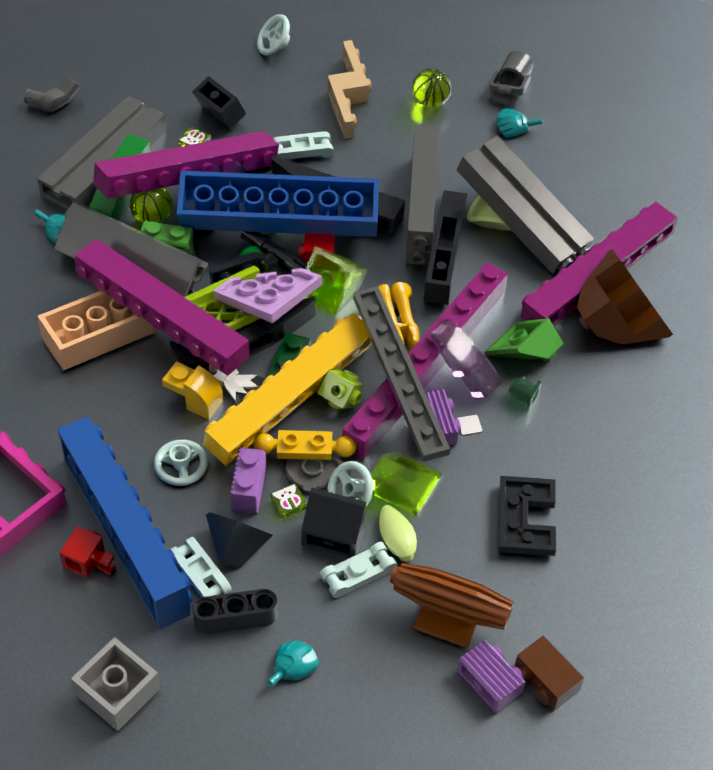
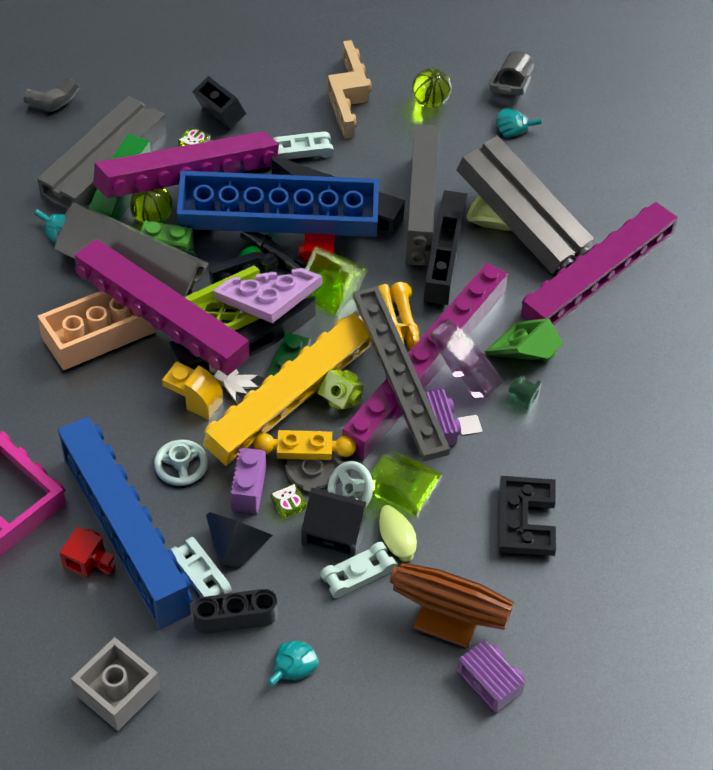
(278, 36): light aqua piece -> none
(549, 673): reddish brown brick -> none
(617, 306): reddish brown brick -> none

